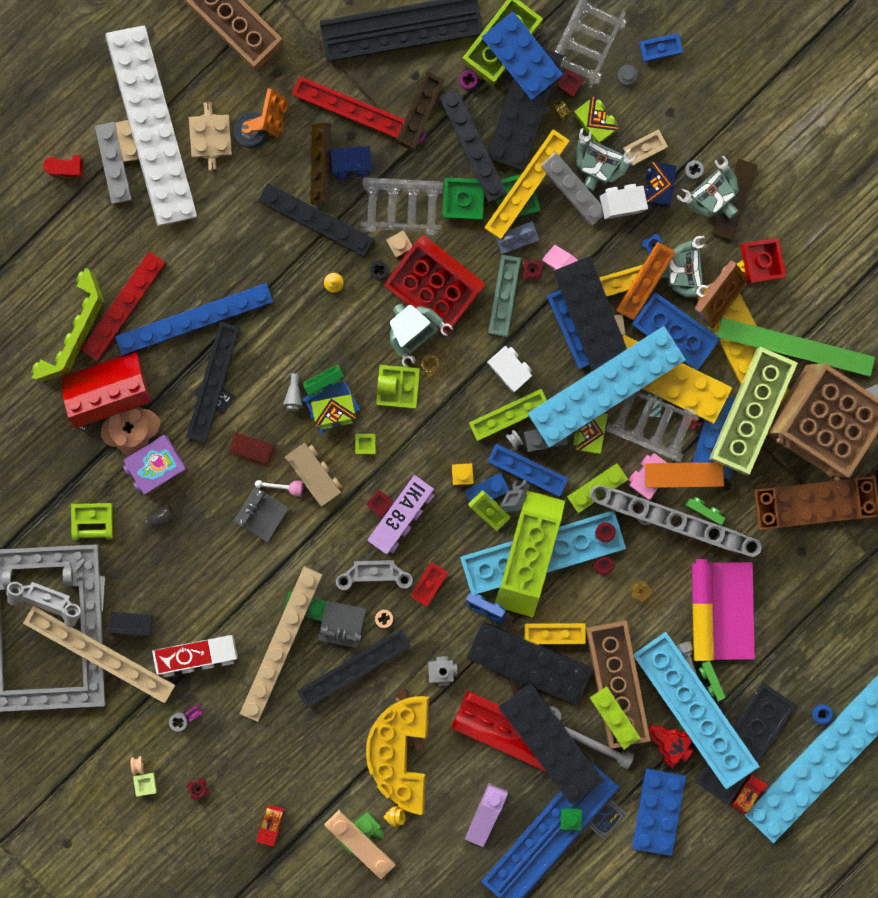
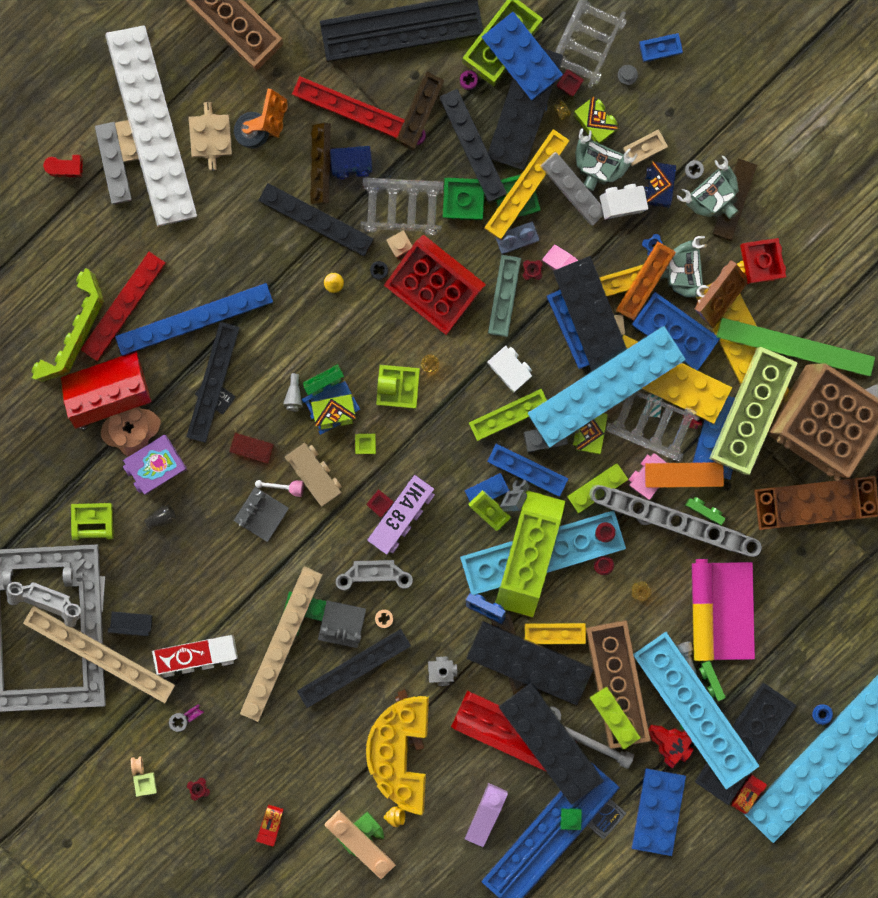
(412, 328): torso -> none
(429, 584): red plate -> none
(462, 474): yellow brick -> none
(514, 439): light grey bush -> none

